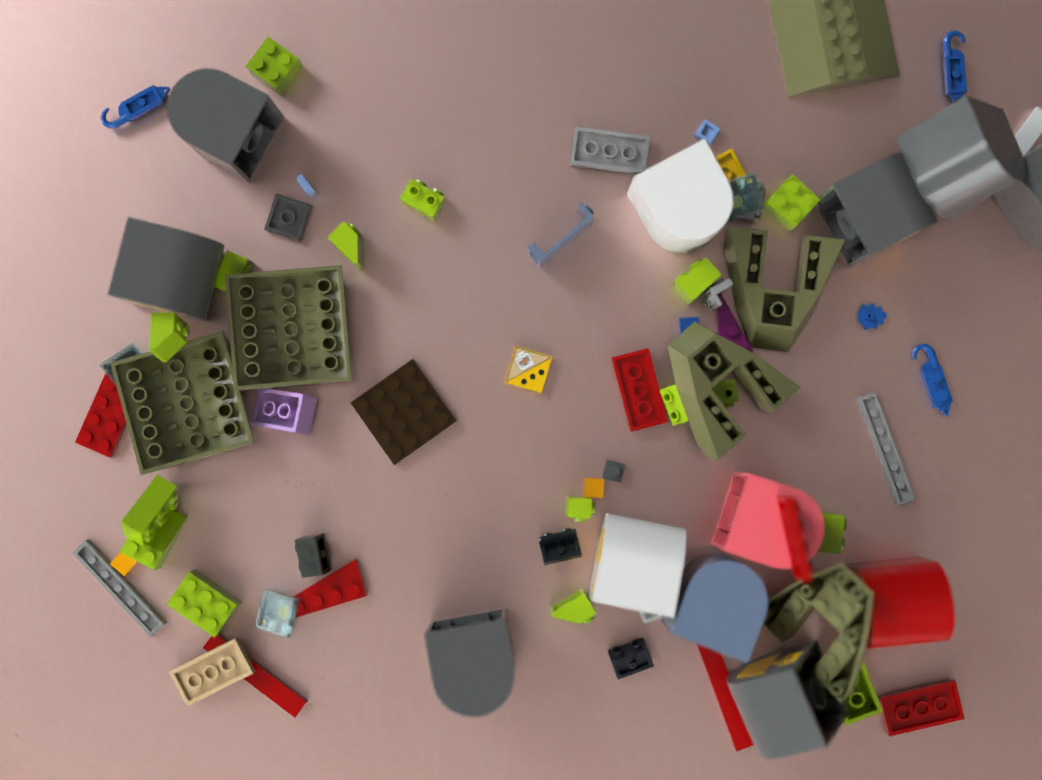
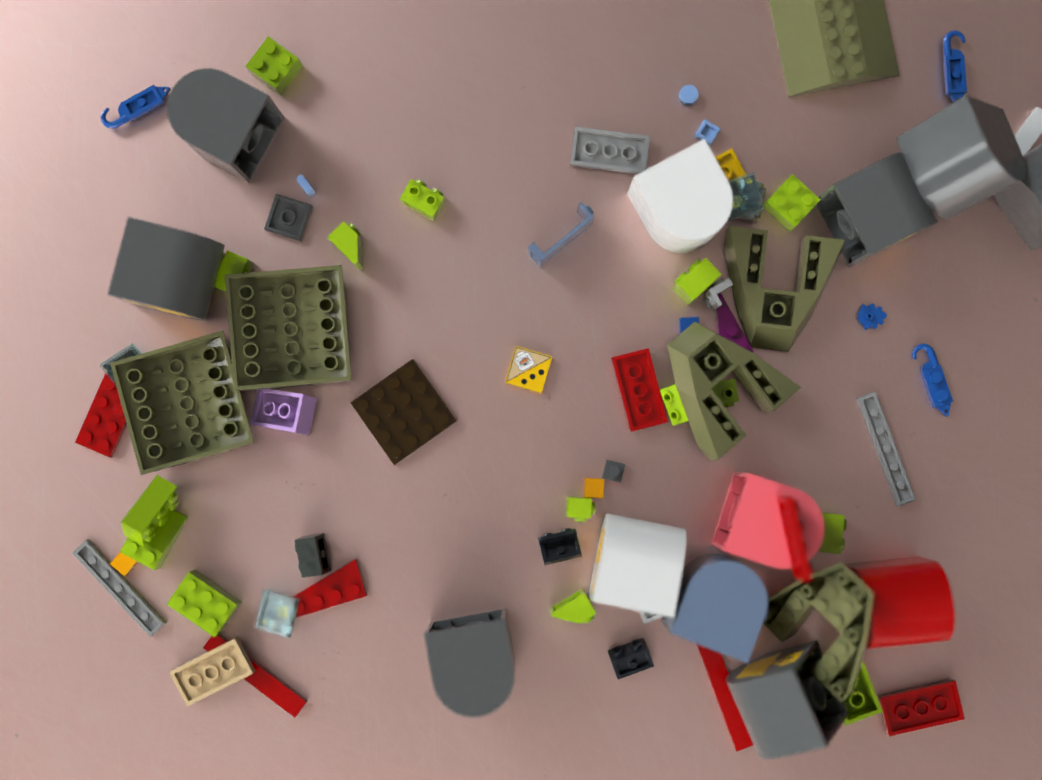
(167, 334): lime slope -> none
(688, 94): none -> light blue tile

